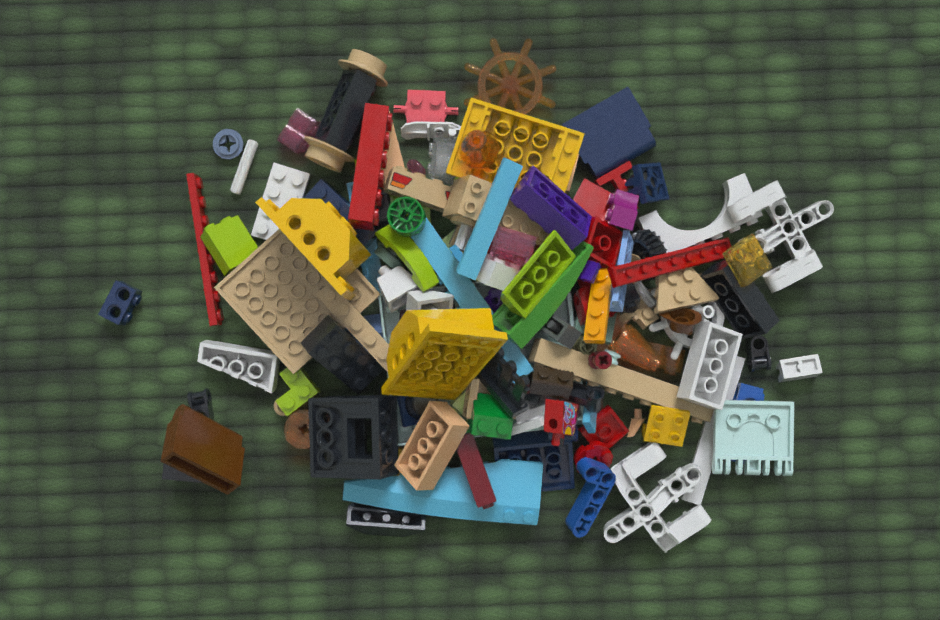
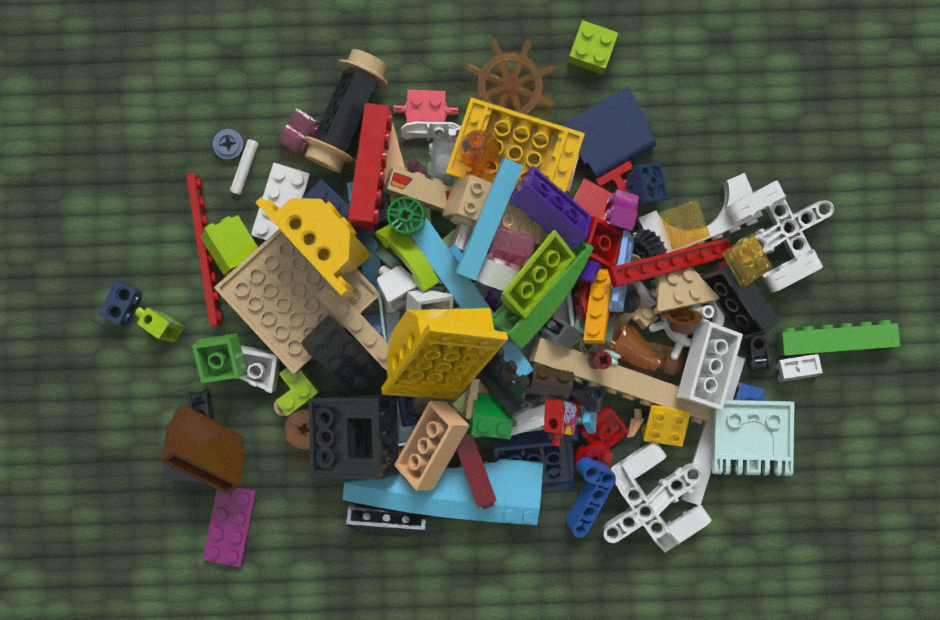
(159, 324): none -> lime torso
(219, 358): none -> bright green brick
(229, 526): none -> magenta plate
(592, 47): none -> lime brick
(684, 224): none -> clear yellow plate
(838, 339): none -> bright green brick

